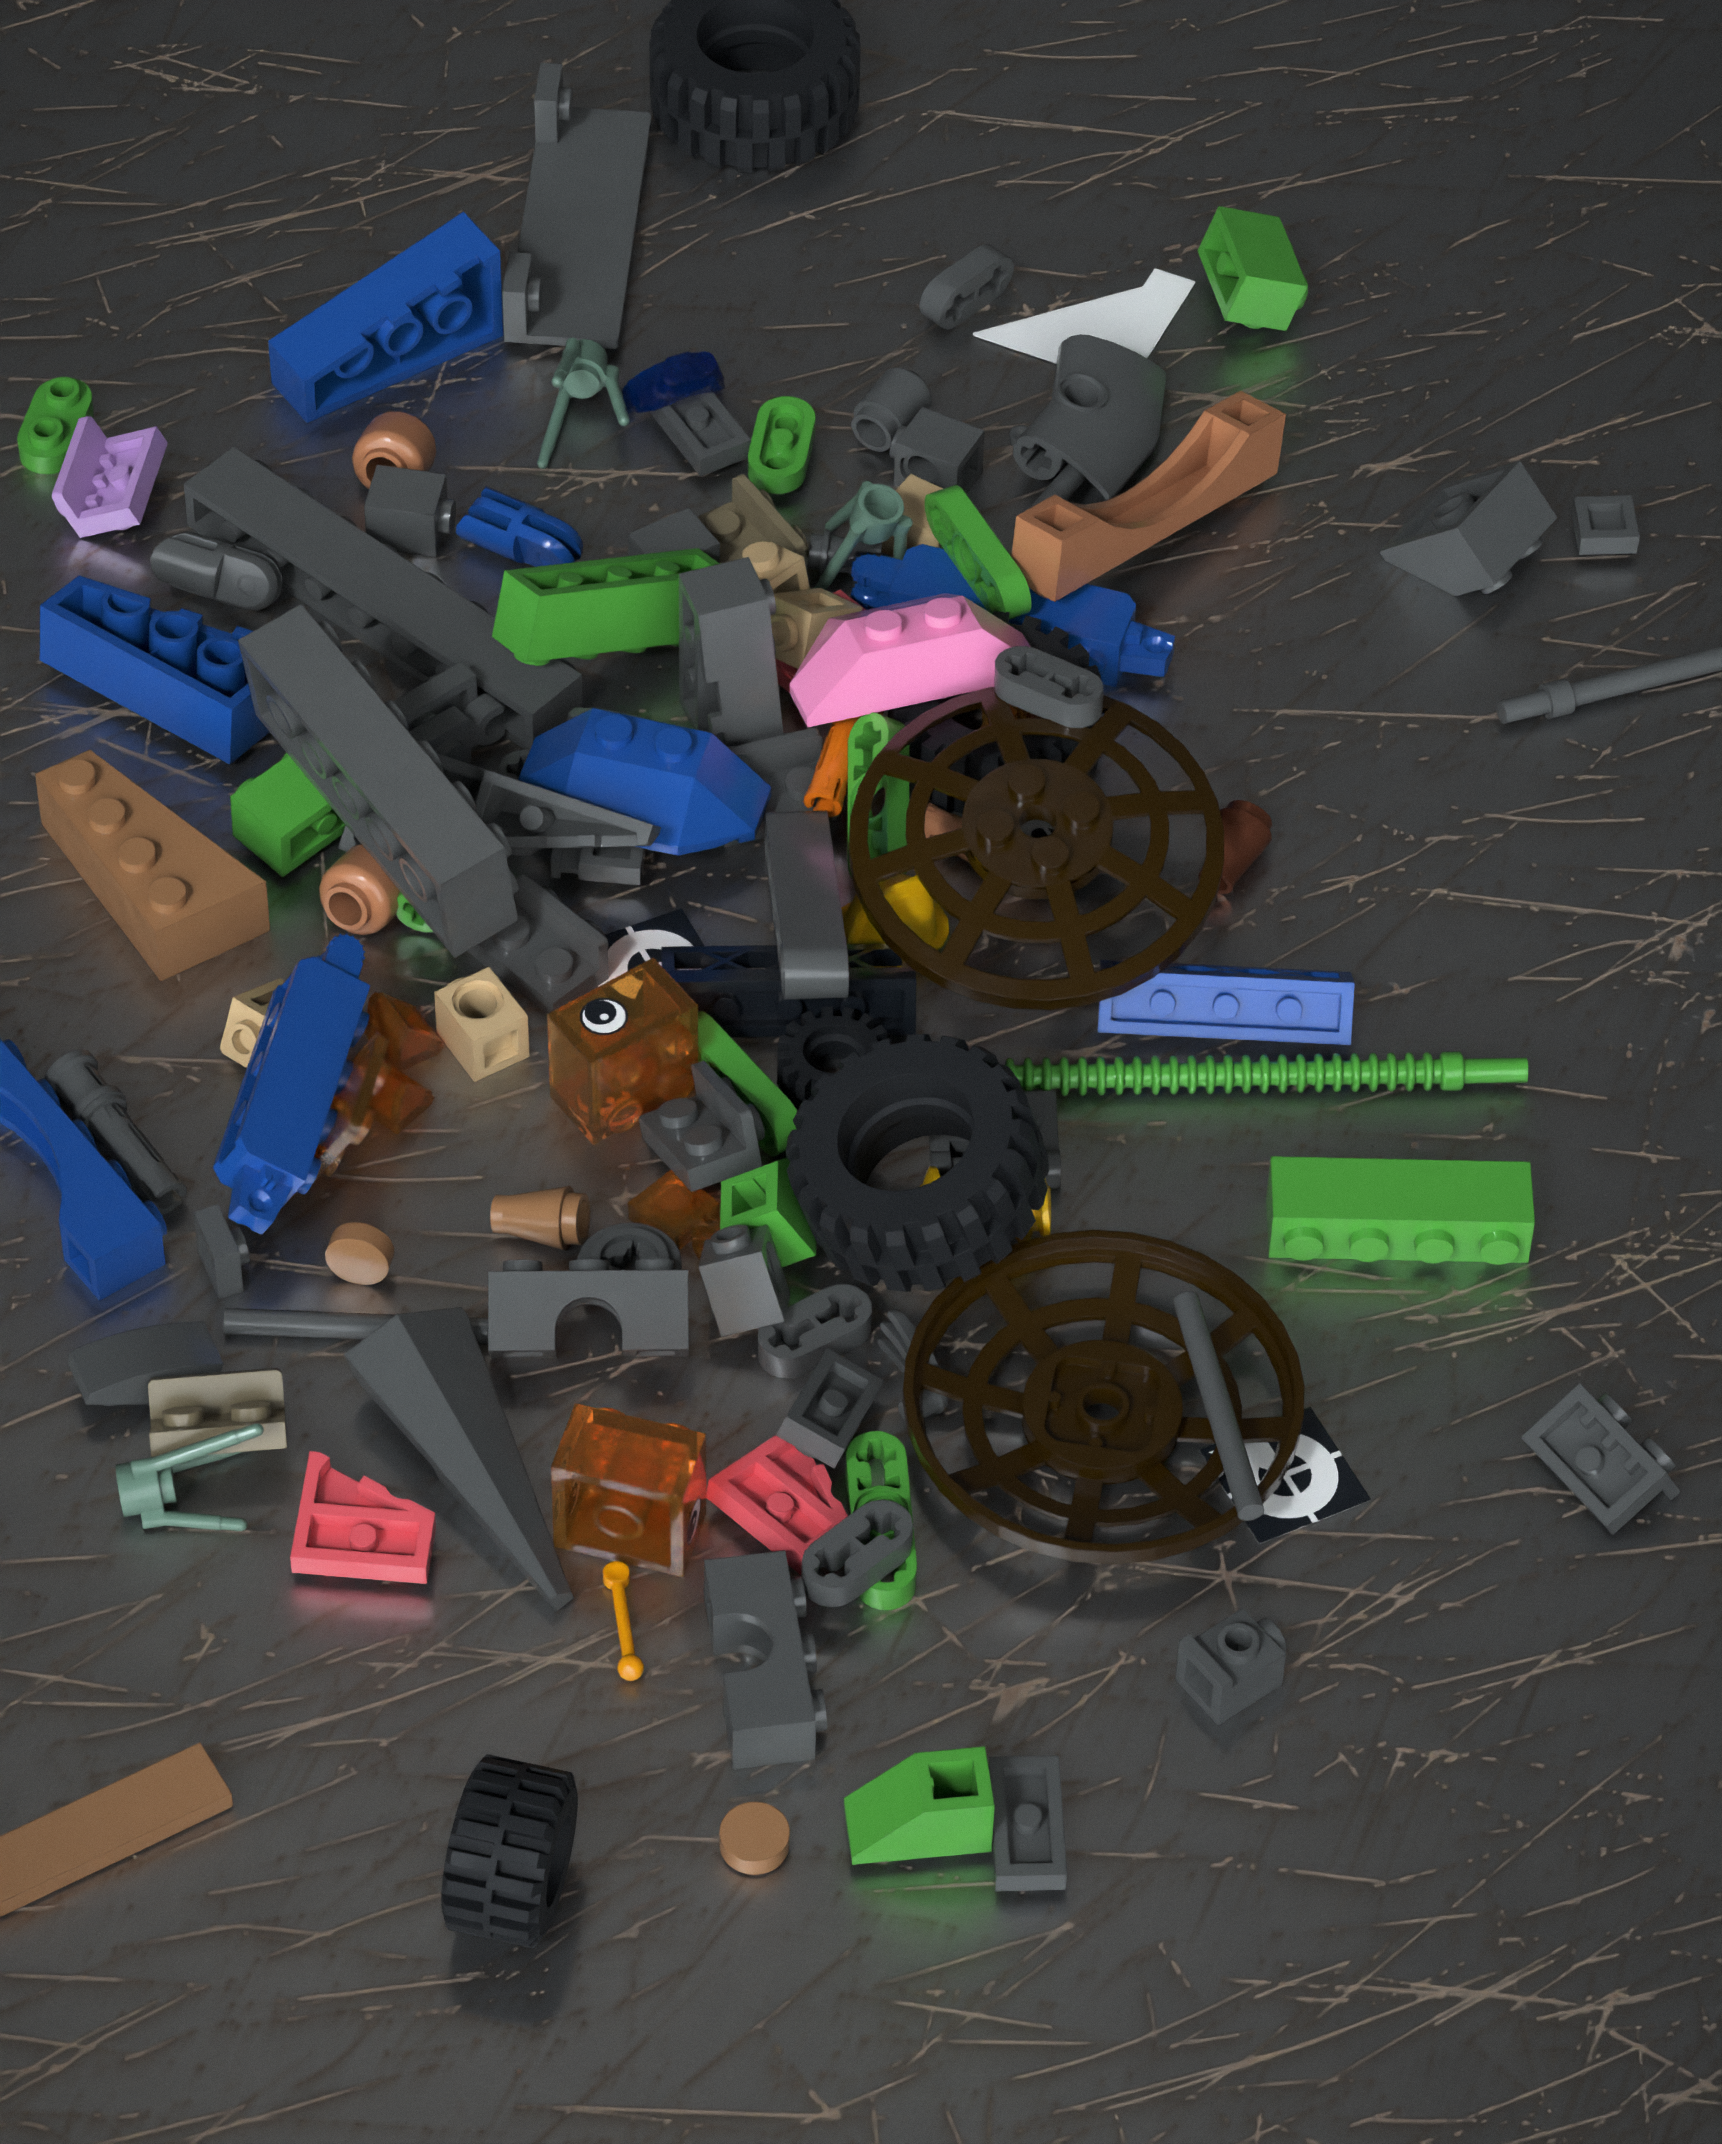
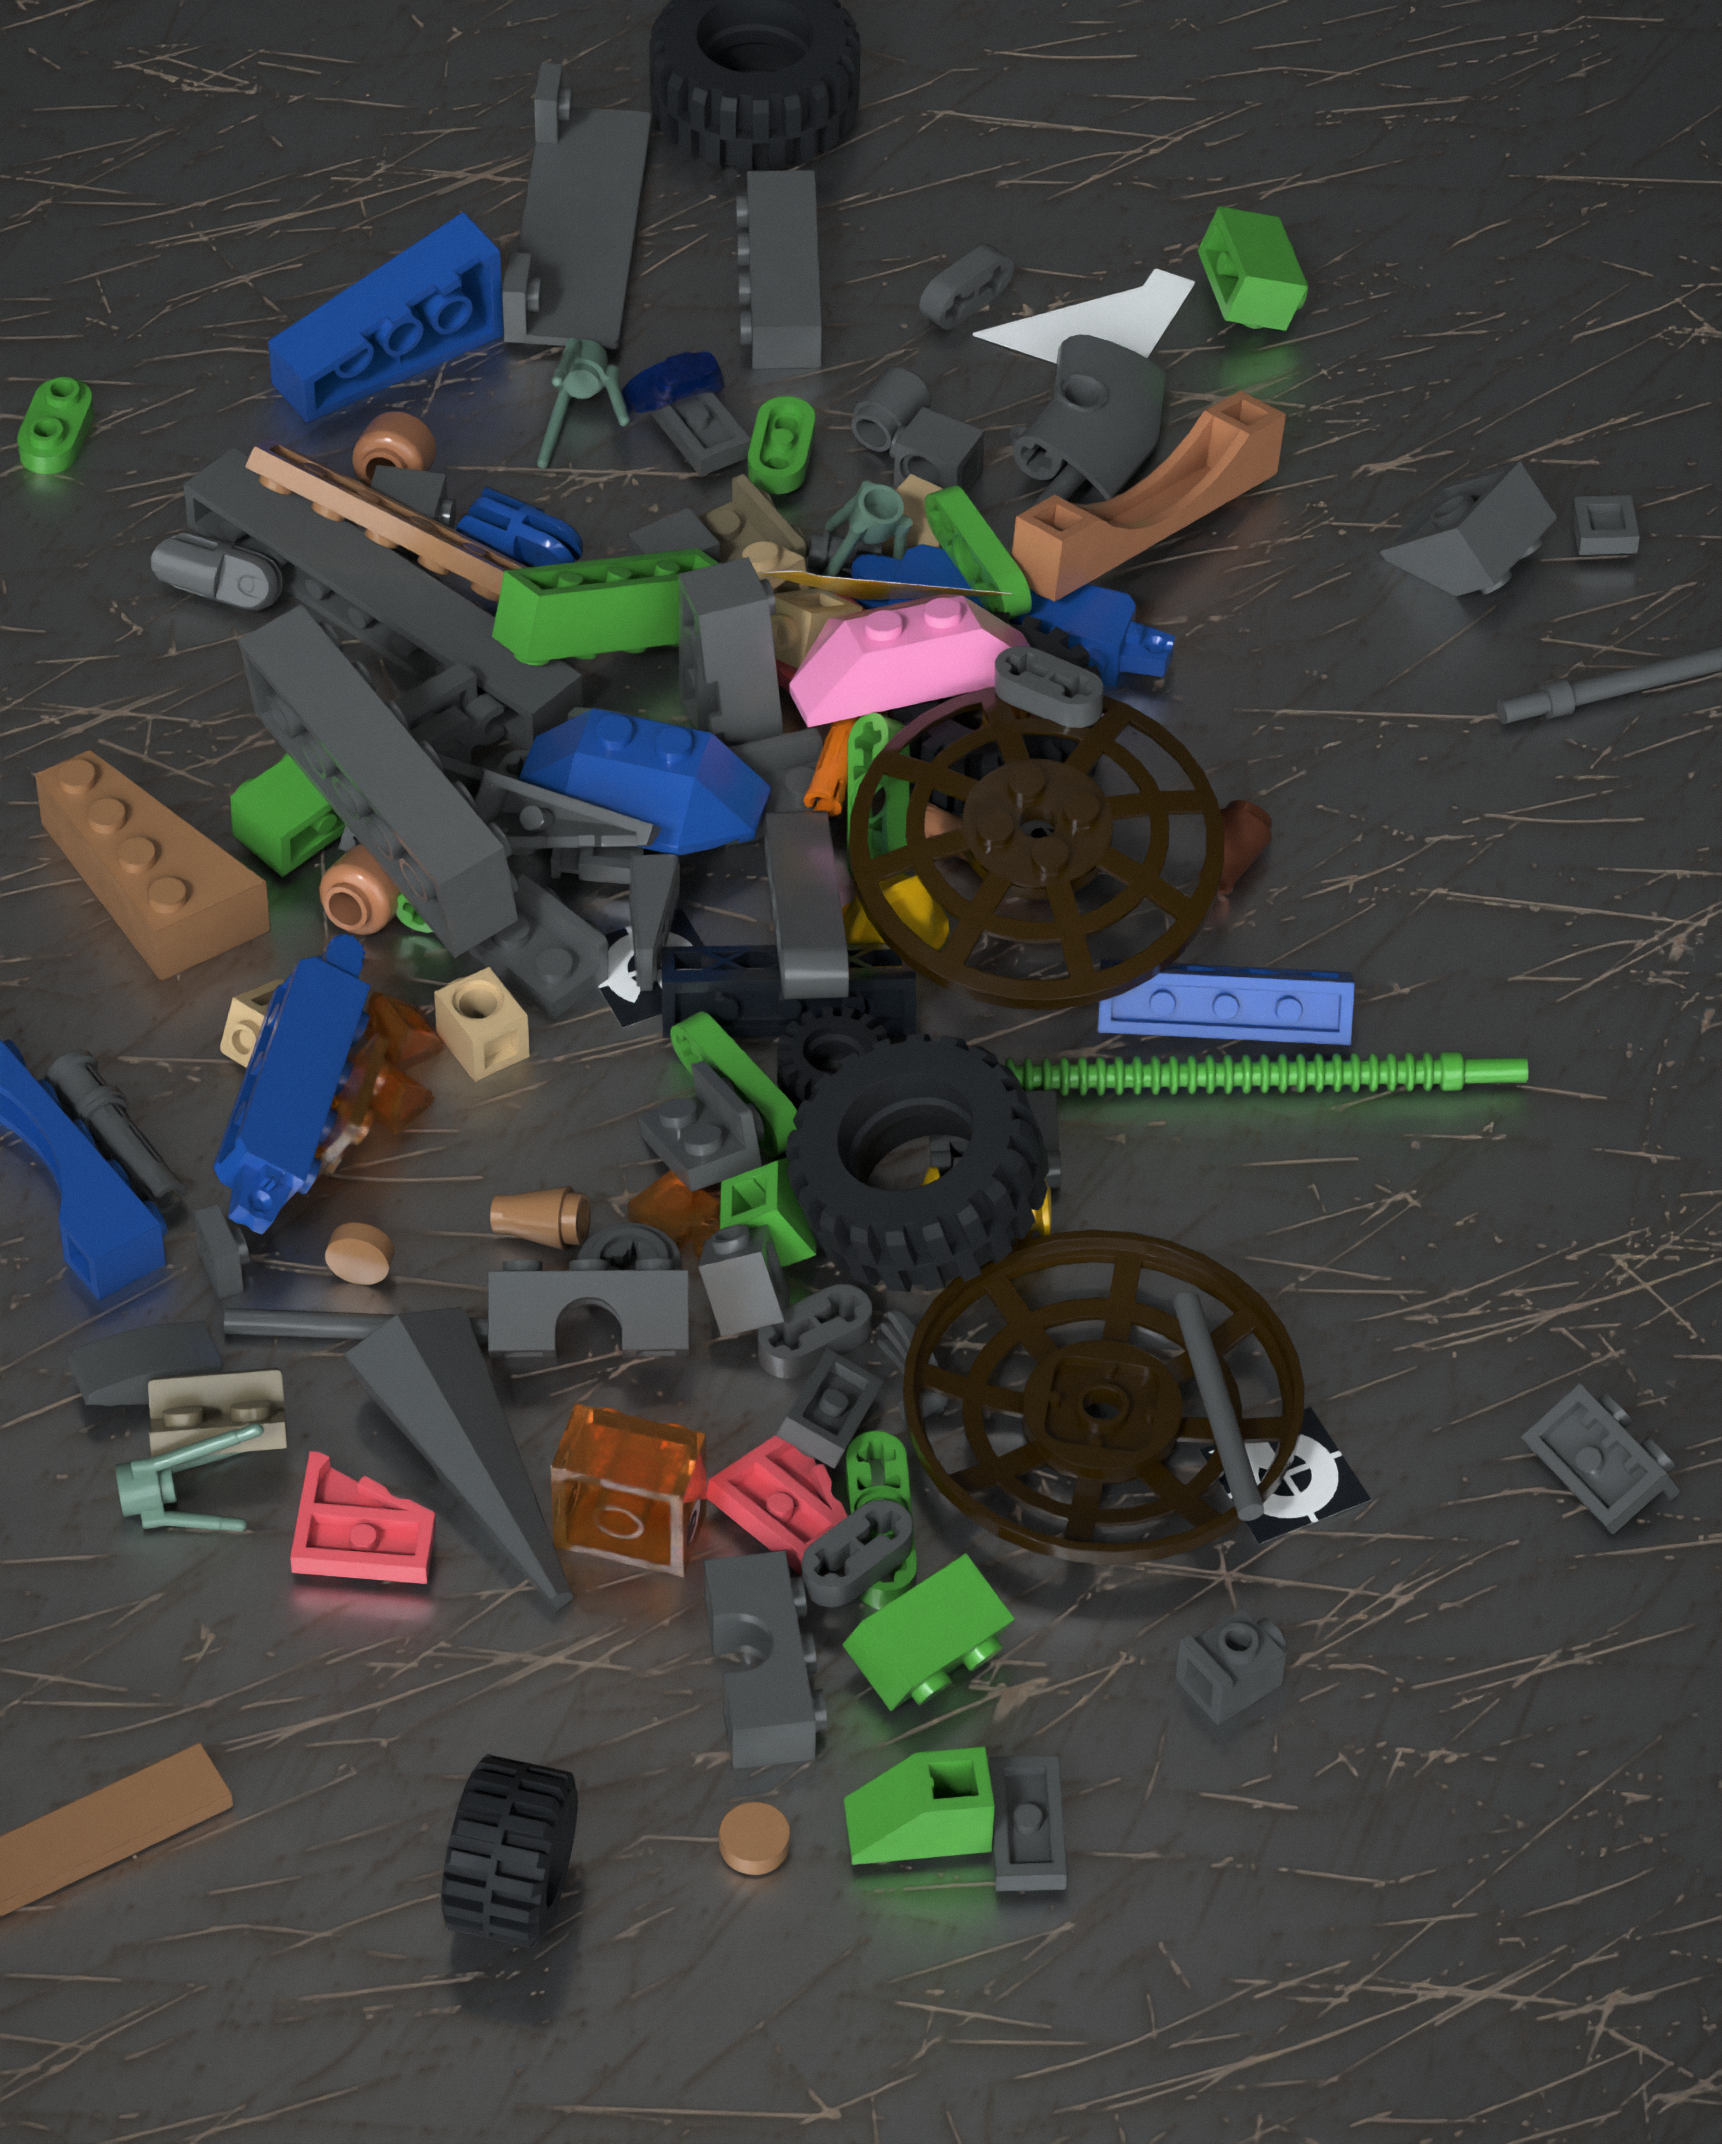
(107, 479): lavender bracket -> none
(153, 664): blue wedge -> none
(384, 518): none -> medium nougat plate
(616, 1578): light orange hinge -> none
(622, 1050): clear orange brick -> none
(653, 903): none -> dark grey slope
(783, 269): none -> dark grey brick
(872, 589): none -> yellow sticker
(929, 1633): none -> bright green brick
(1400, 1209): bright green brick -> none

